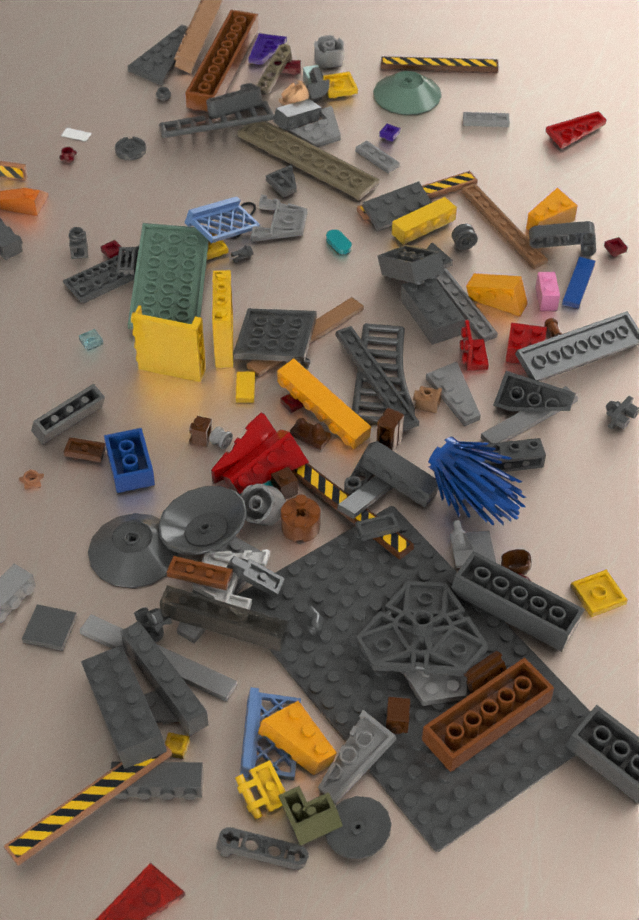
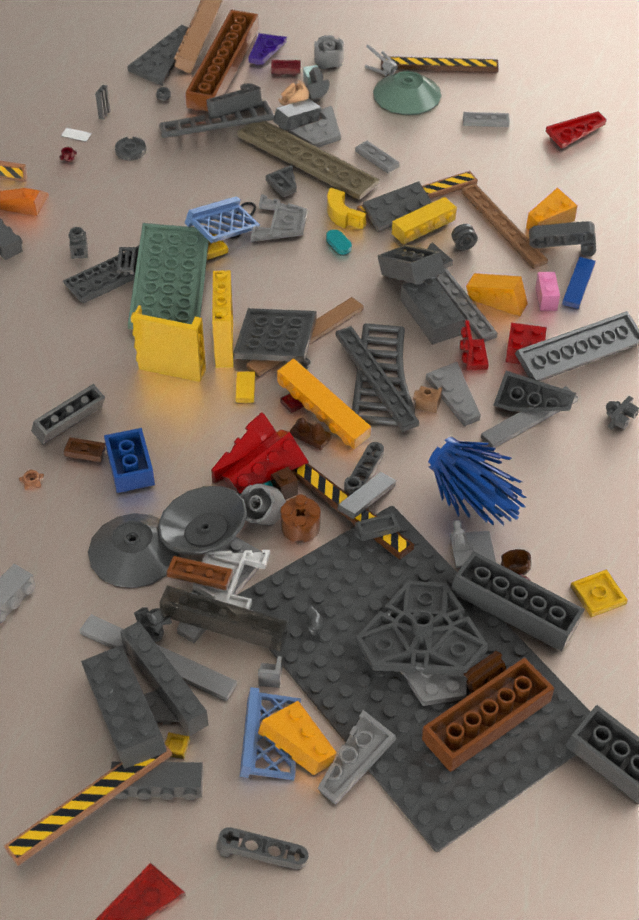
(49, 627): dark grey tile -> none
(91, 339): clear light blue plate -> none
(103, 102): none -> dark grey tile
(110, 249): dark red plate -> none
(200, 431): reddish brown brick -> none
(221, 437): light grey wheel -> none
(243, 253): dark grey pin -> none
(256, 575): hinge -> none
(268, 785): yellow plate -> none
(270, 674): none -> light grey panel
(283, 50): dark tan beam -> none
(310, 818): olive brick -> none
(340, 213): none -> yellow arch
(341, 85): yellow plate -> none
(363, 830): dark grey piece -> none
(388, 66): none -> light grey plant
(389, 132): dark purple plate -> none
(390, 428): reddish brown brick -> none
(398, 715): reddish brown brick -> none
(400, 473): dark grey brick -> none
(524, 454): dark grey brick -> none
(552, 327): dark orange pin -> none
(615, 246): dark red plate -> none

